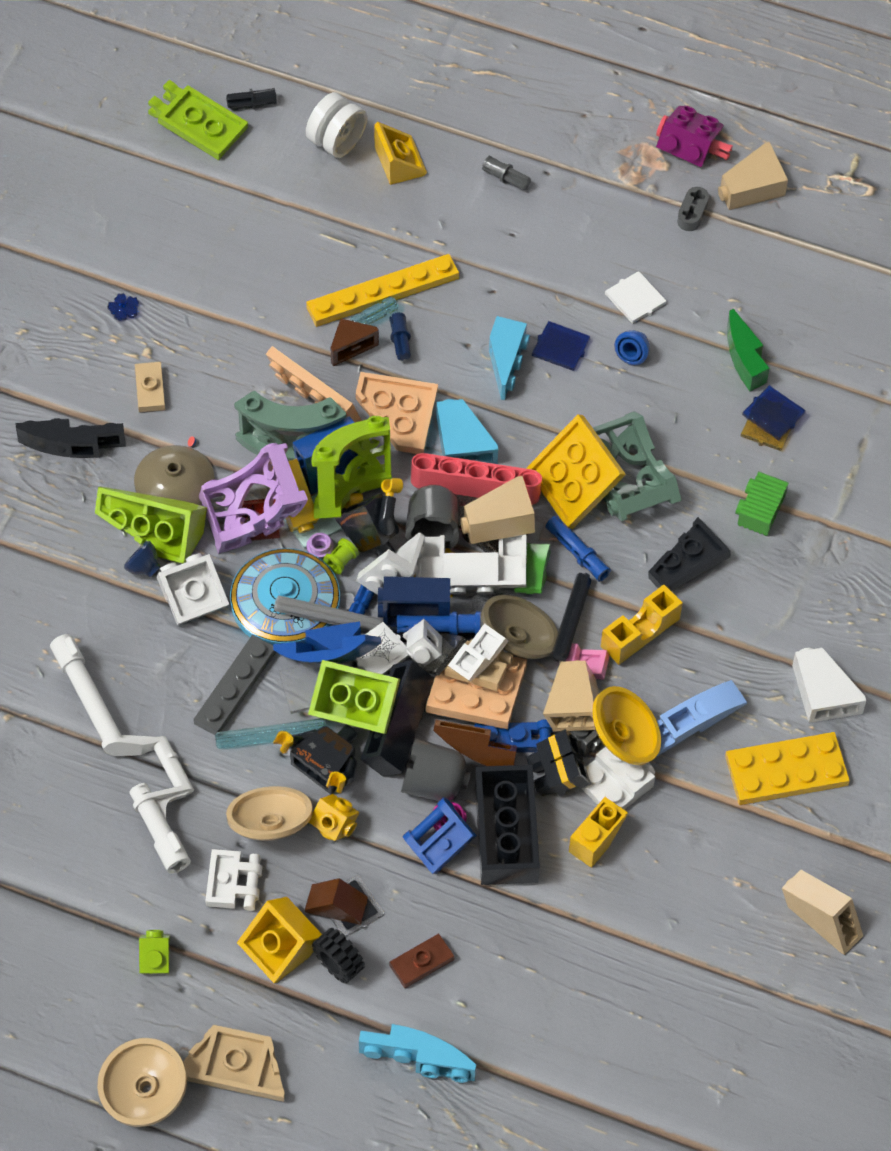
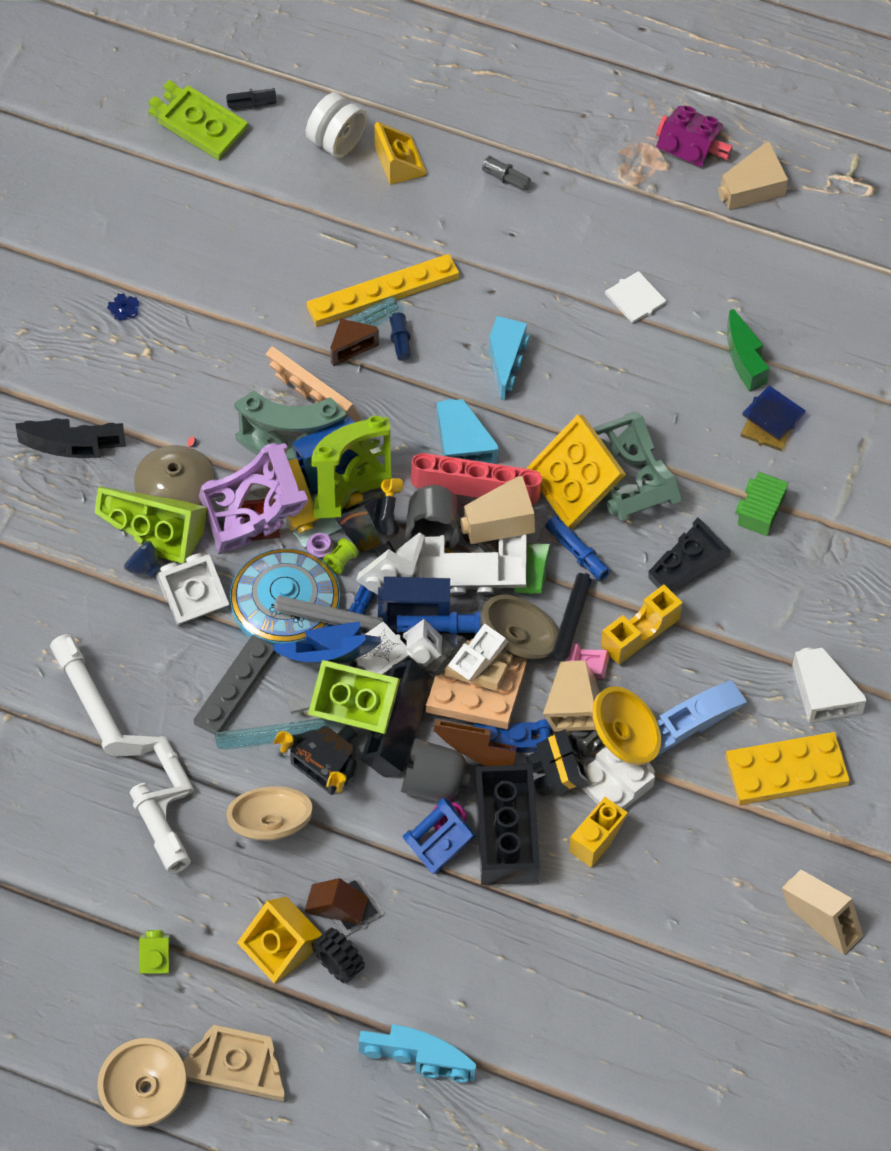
(149, 387): tan plate -> none
(223, 879): white plate -> none
(334, 817): yellow brick -> none
(405, 403): light nougat plate -> none
(421, 960): copper plate -> none
(561, 345): clear blue piece -> none
(632, 347): blue brick -> none
(697, 210): dark grey beam -> none

